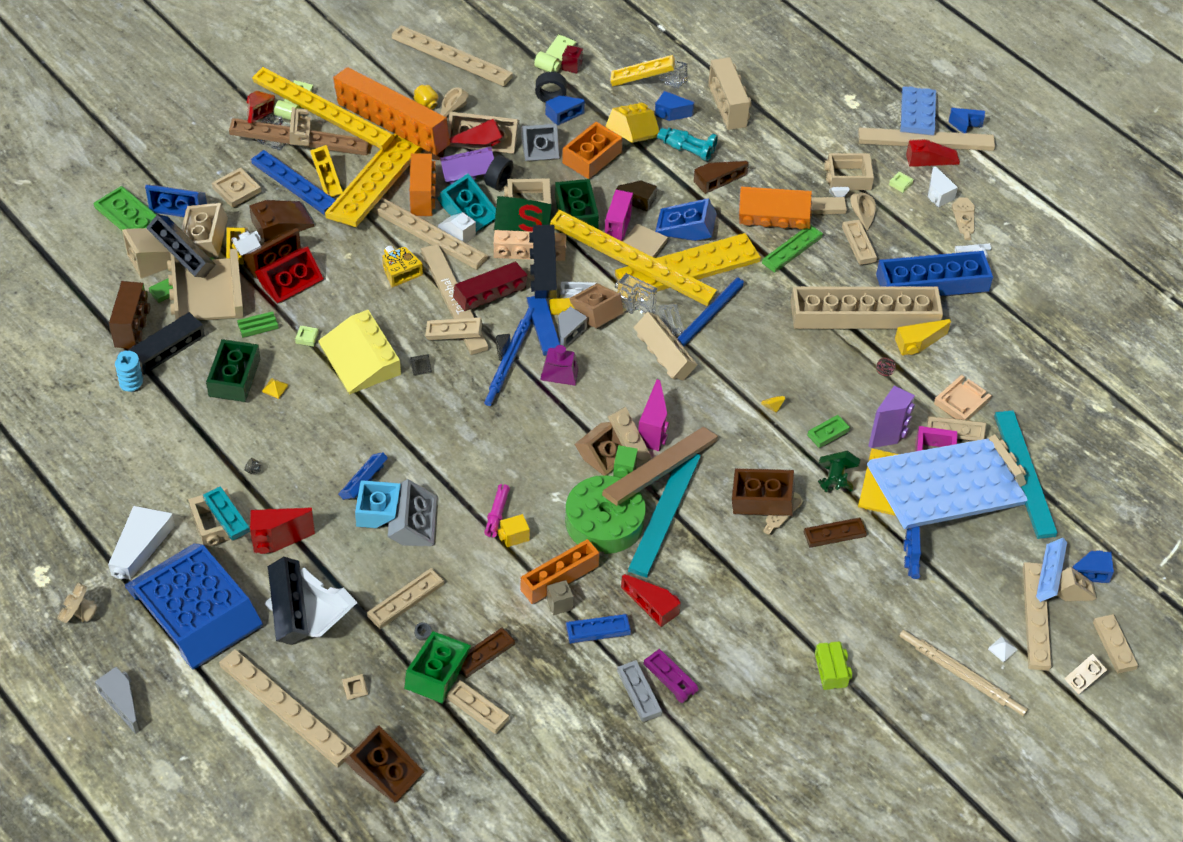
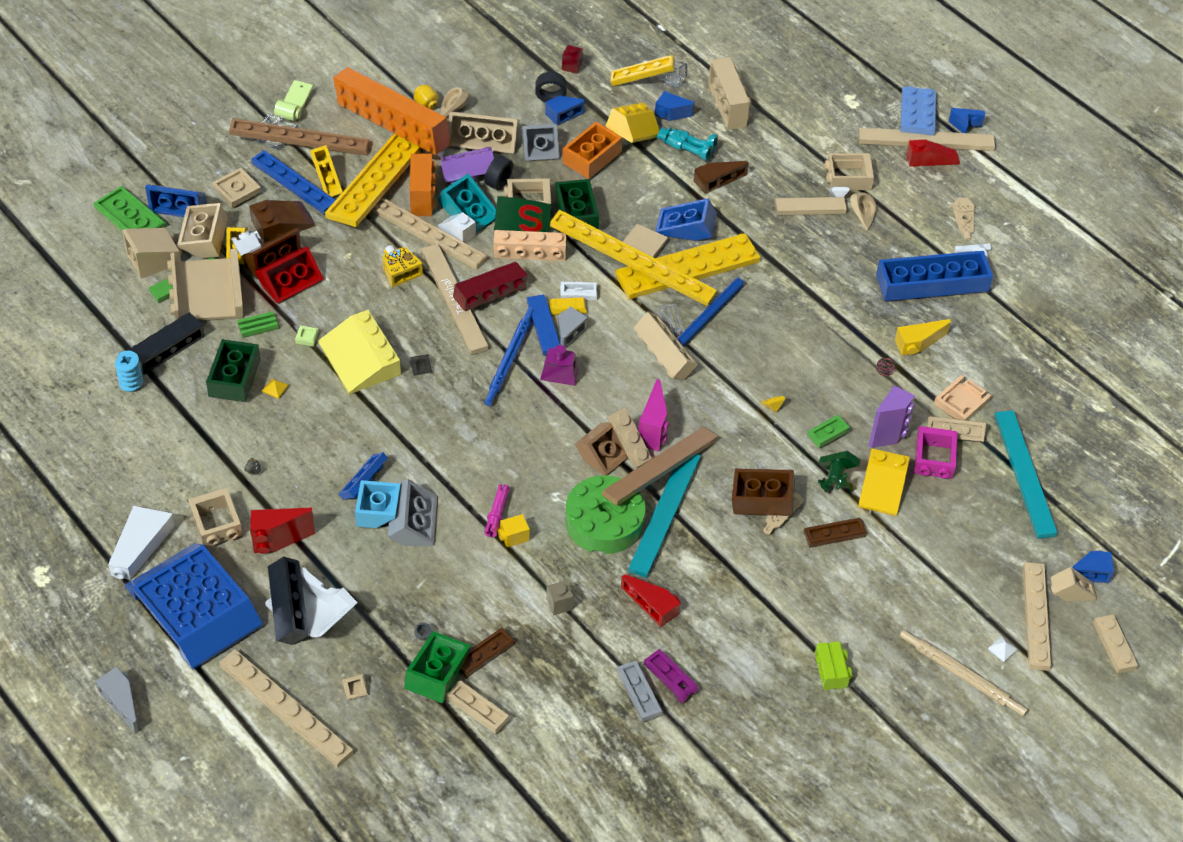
(78, 606): tan plate -> none
(129, 314): reddish brown brick -> none
(180, 246): black brick -> none
(226, 513): teal plate -> none
(259, 105): red slope -> none
(299, 127): tan hinge -> none
(323, 108): yellow plate -> none
(384, 764): reddish brown slope -> none
(405, 598): tan tile -> none
(452, 55): tan plate -> none
(453, 328): tan plate -> none
(483, 134): red slope -> none
(502, 344): clear smoke slope -> none
(544, 261): black brick -> none
(552, 59): yellowish green door -> none
(563, 567): orange brick -> none
(598, 304): medium nougat slope -> none
(598, 628): blue plate -> none
(619, 215): dark pink window -> none
(625, 461): bright green brick -> none
(636, 295): clear plate -> none
(643, 193): dark brown slope -> none
(775, 207): orange slope -> none
(792, 248): bright green tile -> none
(859, 242): tan plate -> none
(864, 307): tan brick -> none
(901, 182): yellowish green tile -> none
(913, 552): blue plate -> none
(941, 188): white slope -> none
(946, 483): light blue plate -> none
(1010, 460): tan plate -> none
(1051, 569): light blue tile -> none
(1085, 674): hips -> none

